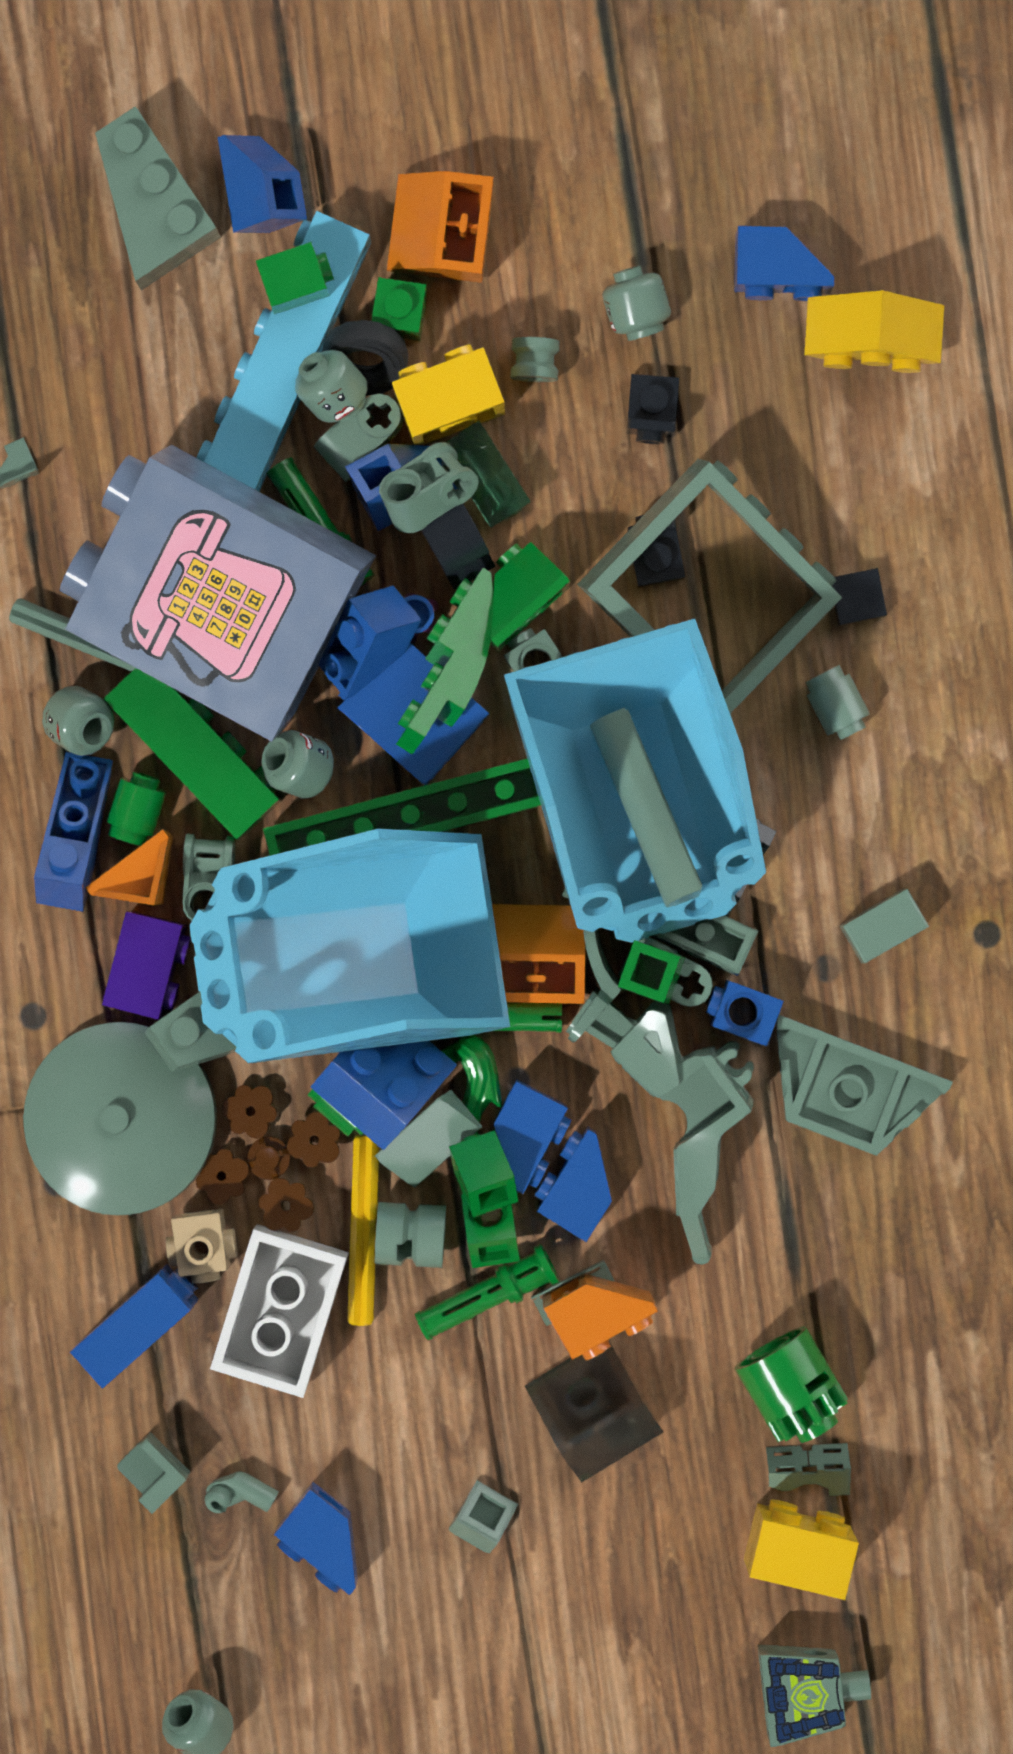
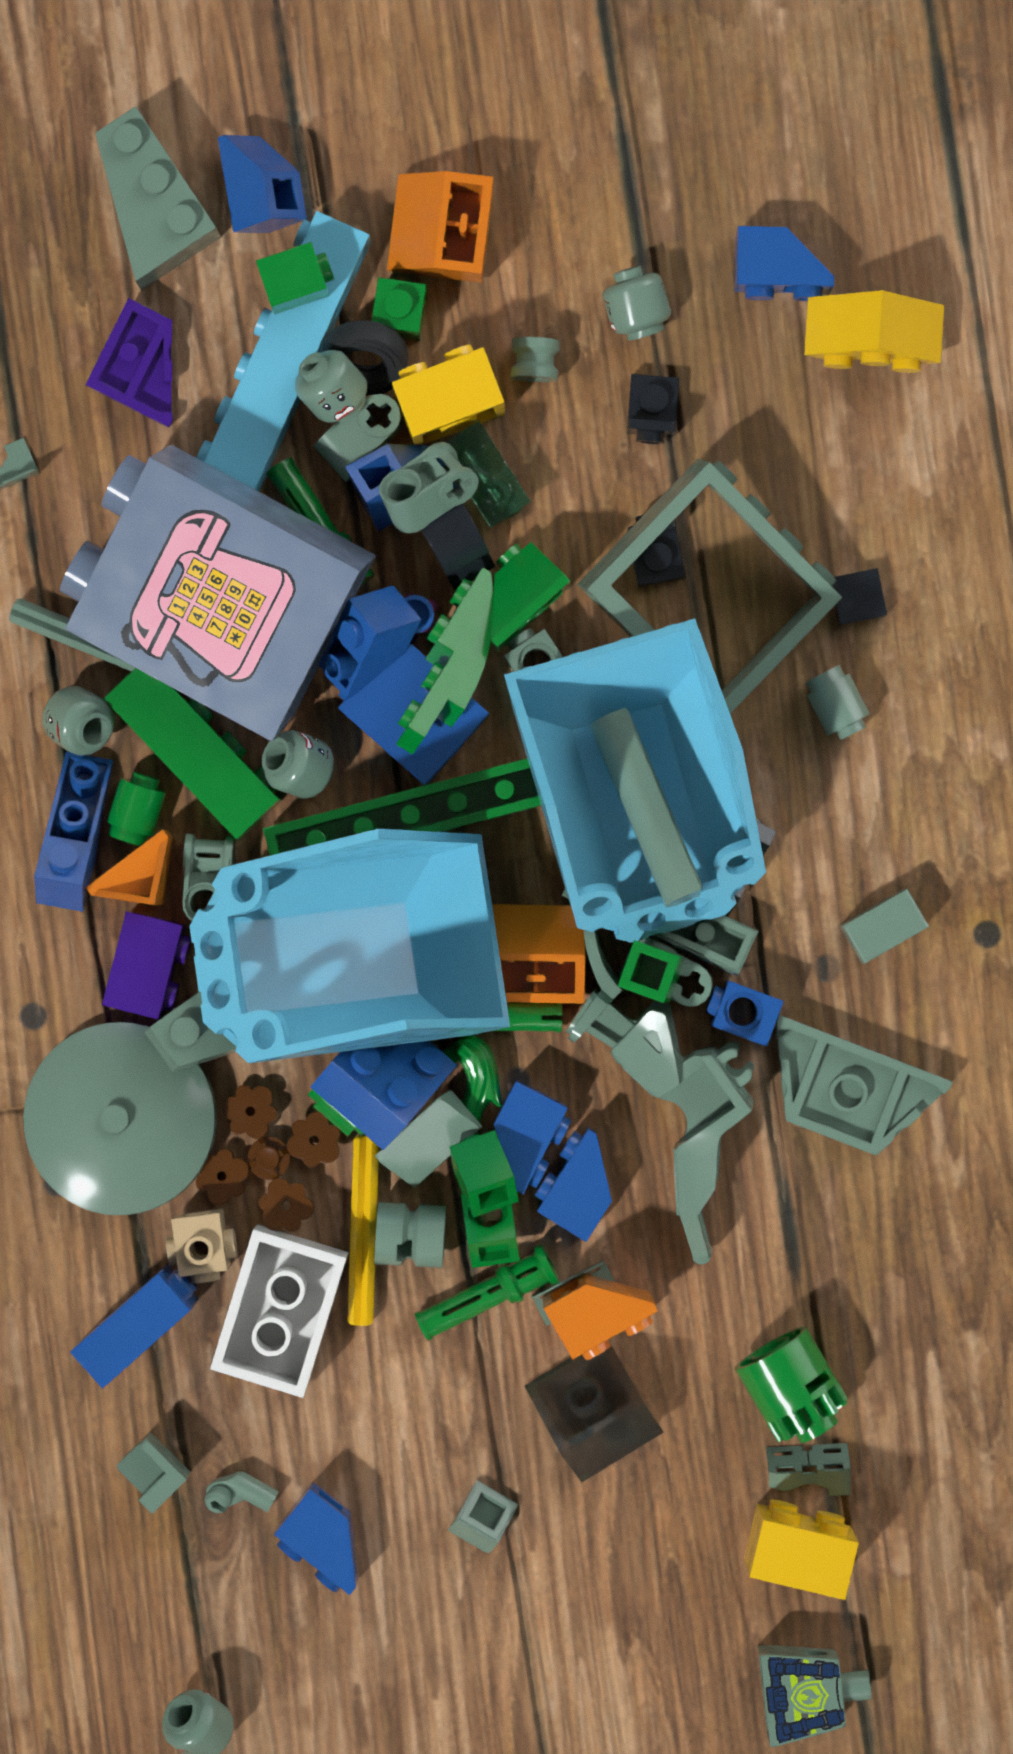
(137, 363): none -> dark purple wing

